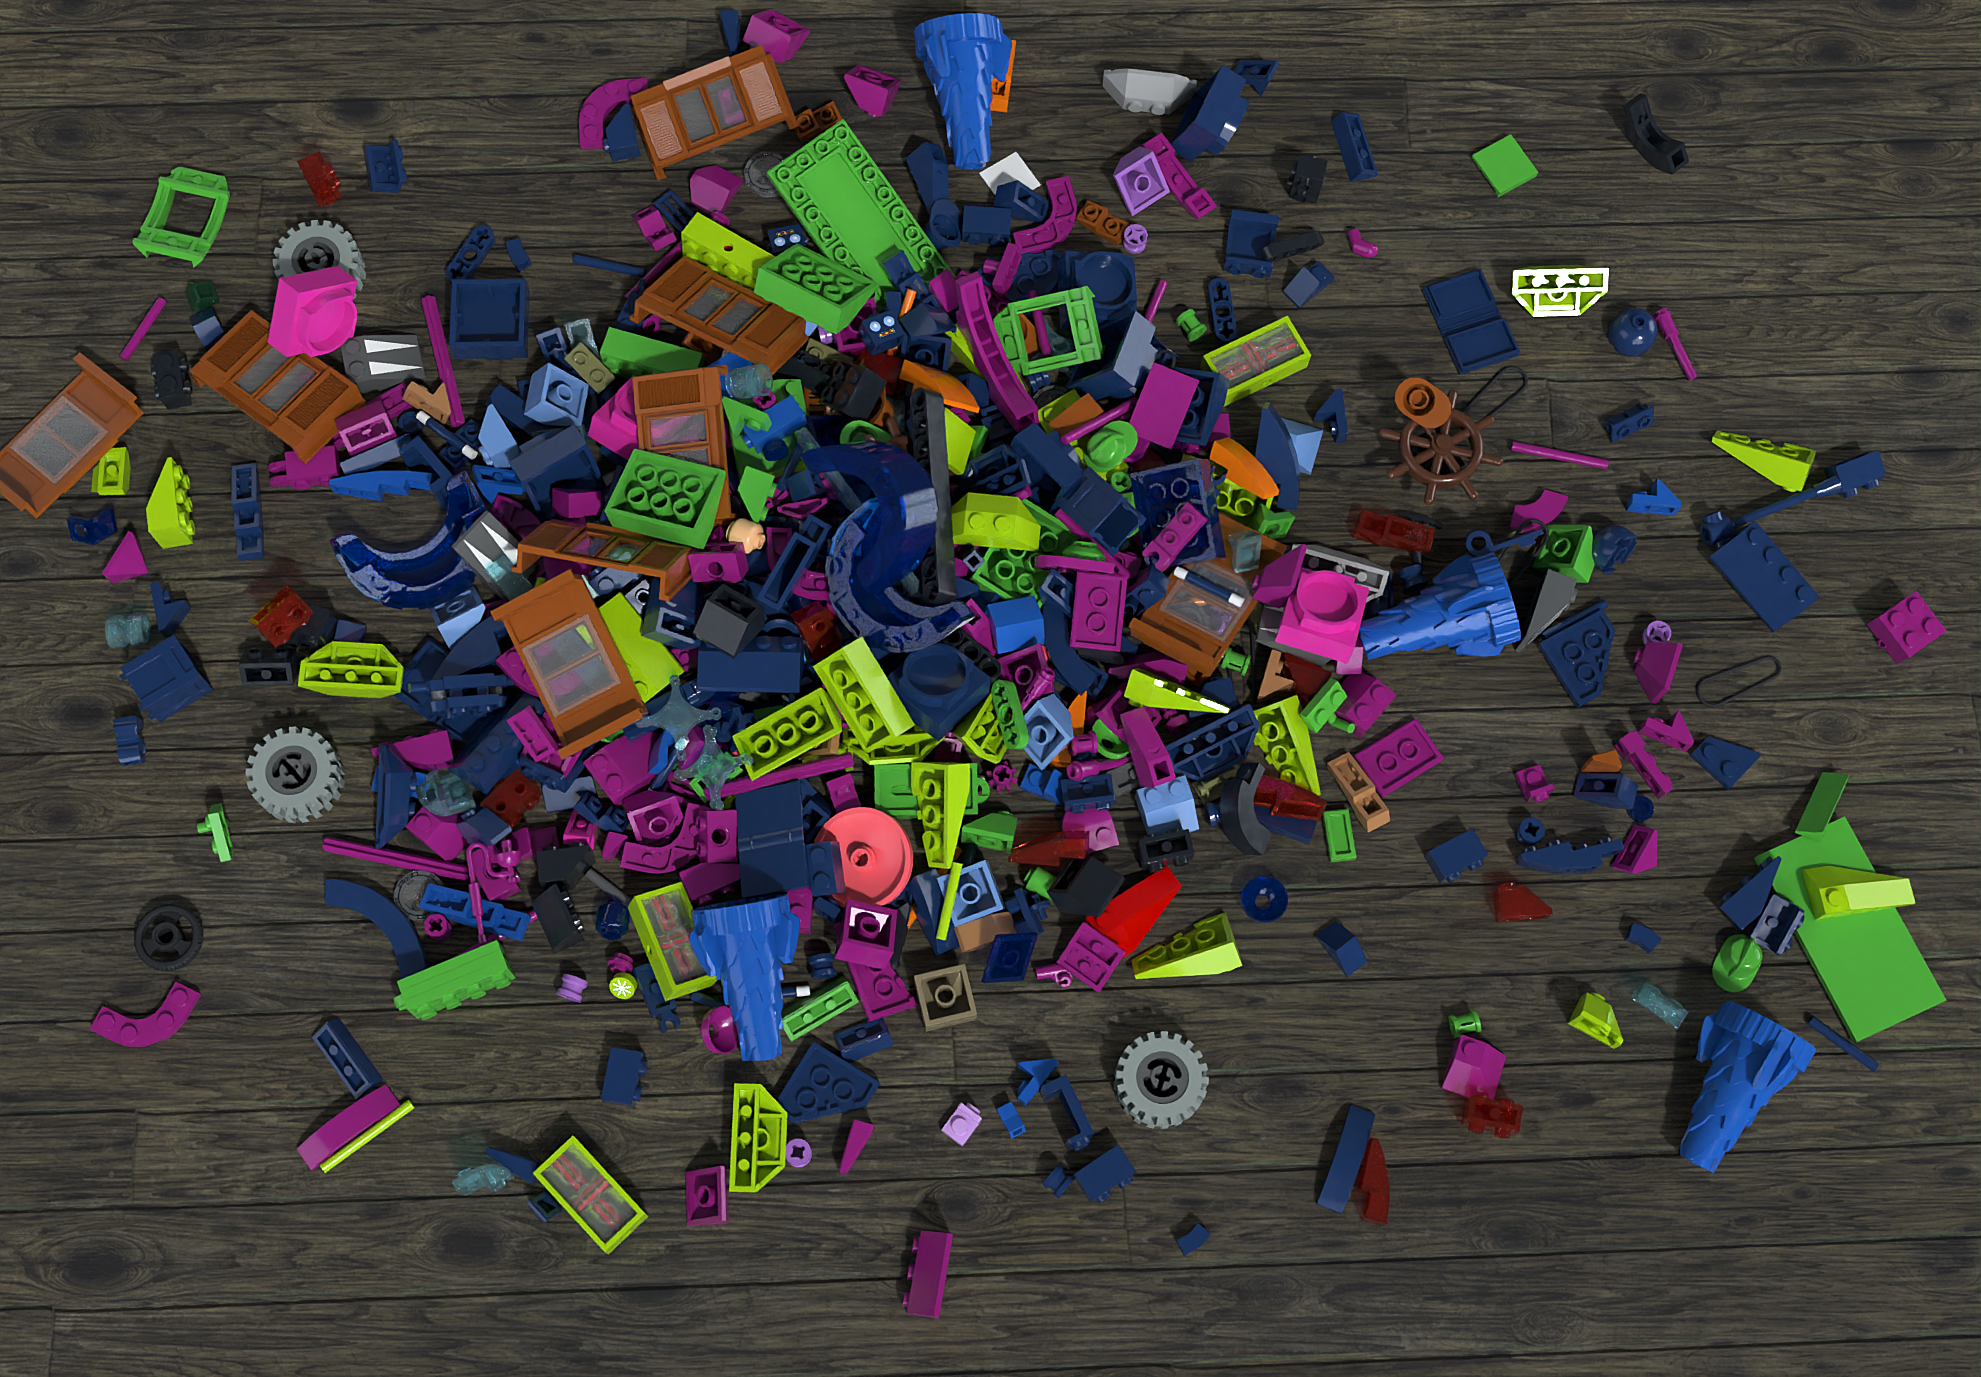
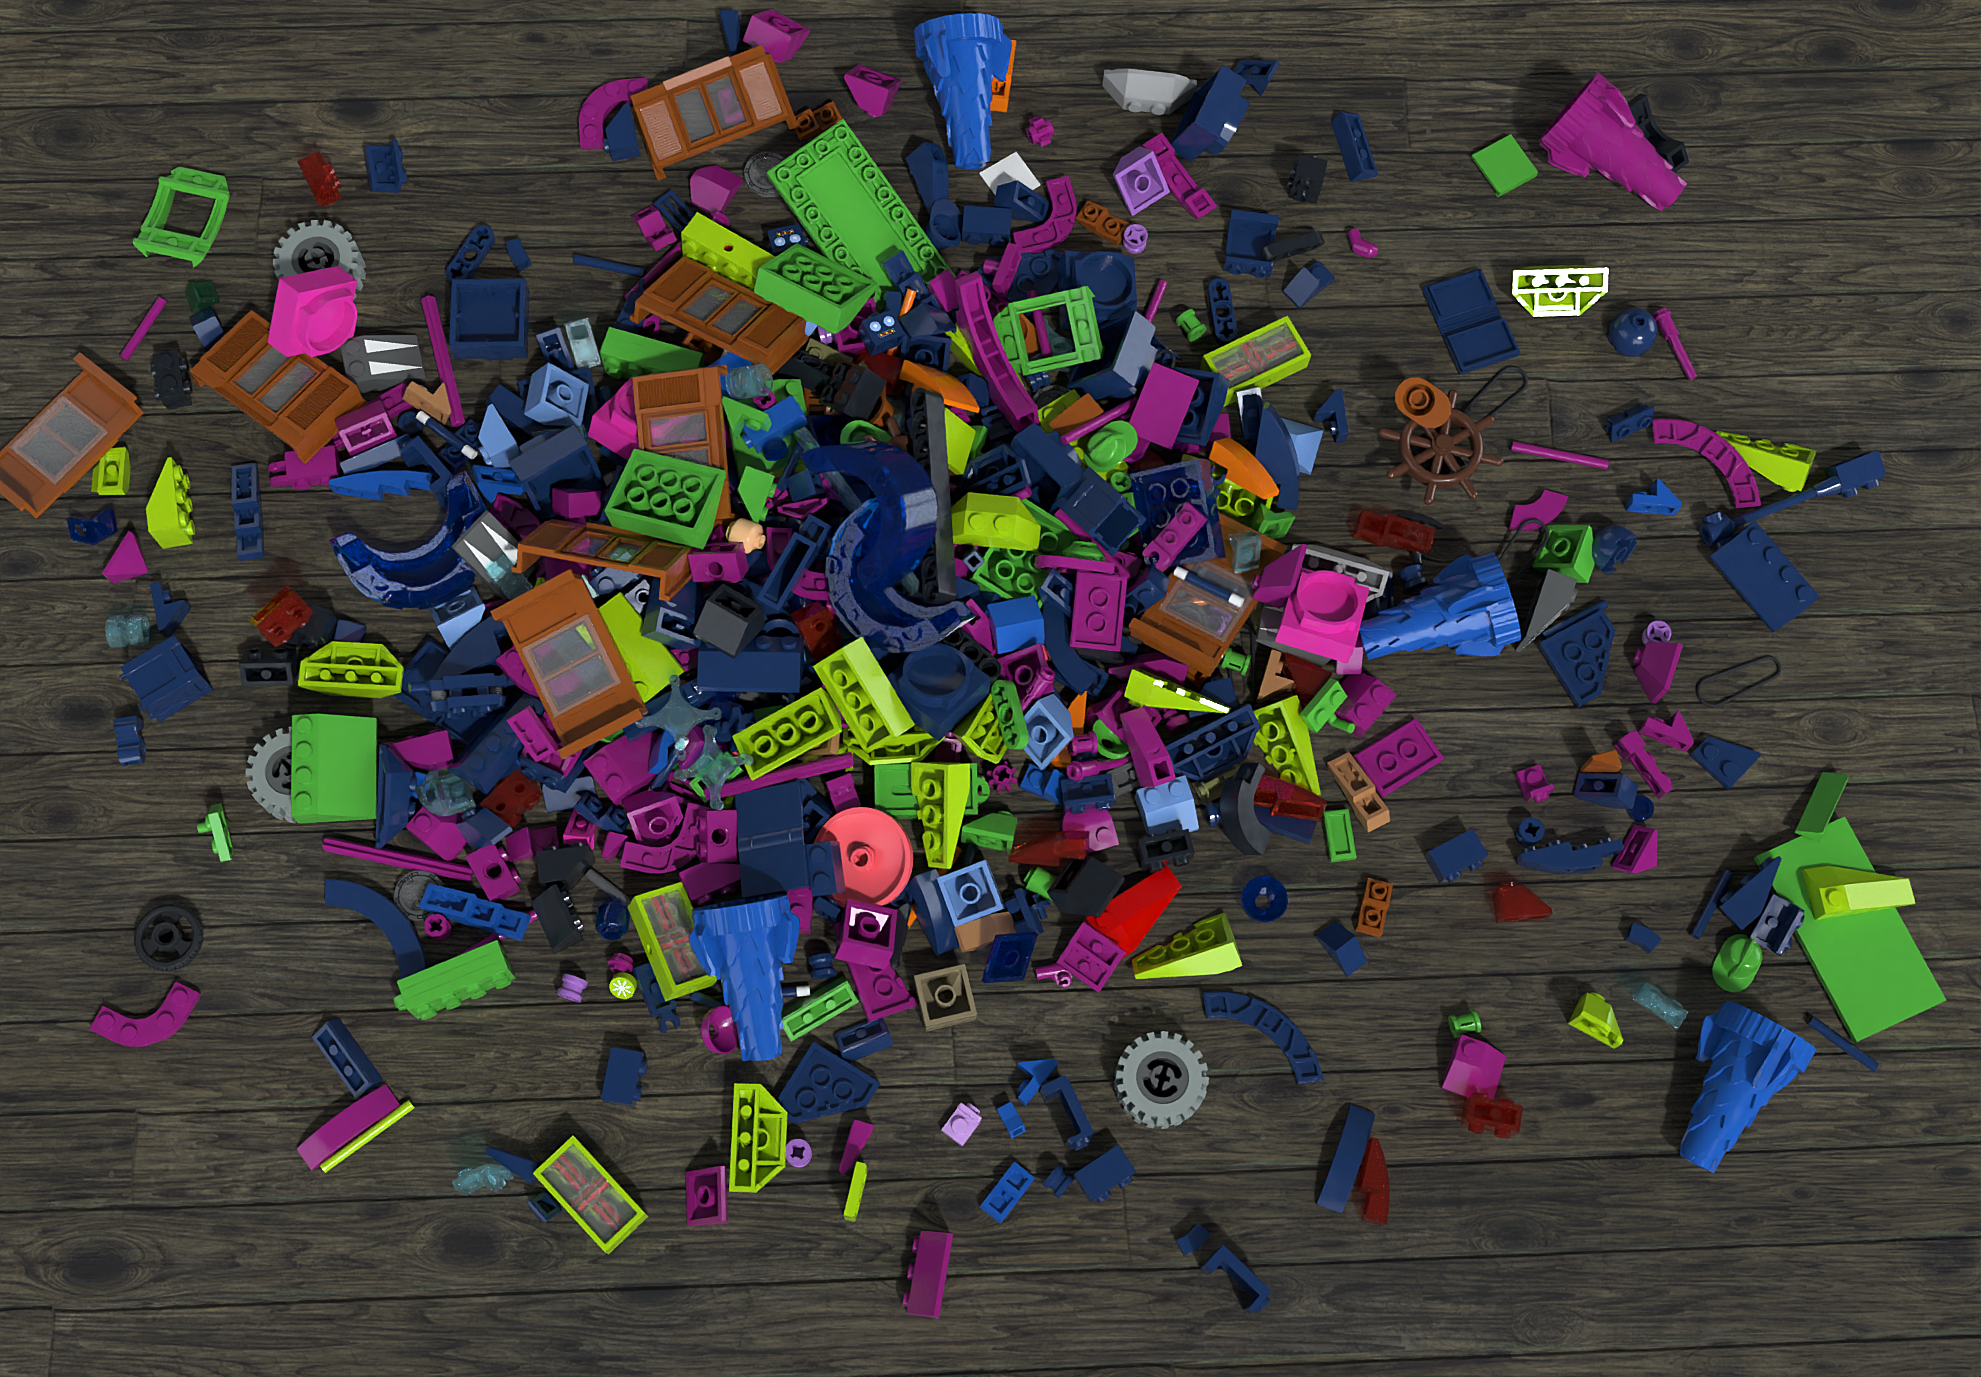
(333, 768): none -> bright green slope
(506, 859): magenta piece -> none
(590, 367): olive hinge -> none
(855, 1191): none -> lime tile
(949, 901): lime bar -> none
(1007, 1192): none -> blue slope
(1040, 131): none -> magenta gear
(1242, 1275): none -> dark blue panel
(1249, 409): none -> dark blue plate
(1271, 1023): none -> dark blue tile
(1374, 907): none -> dark orange slope
(1524, 539): dark blue door -> none
(1602, 134): none -> magenta cone
(1711, 904): none -> dark blue piece
(1717, 450): none -> magenta tile
(1906, 627): magenta brick -> none

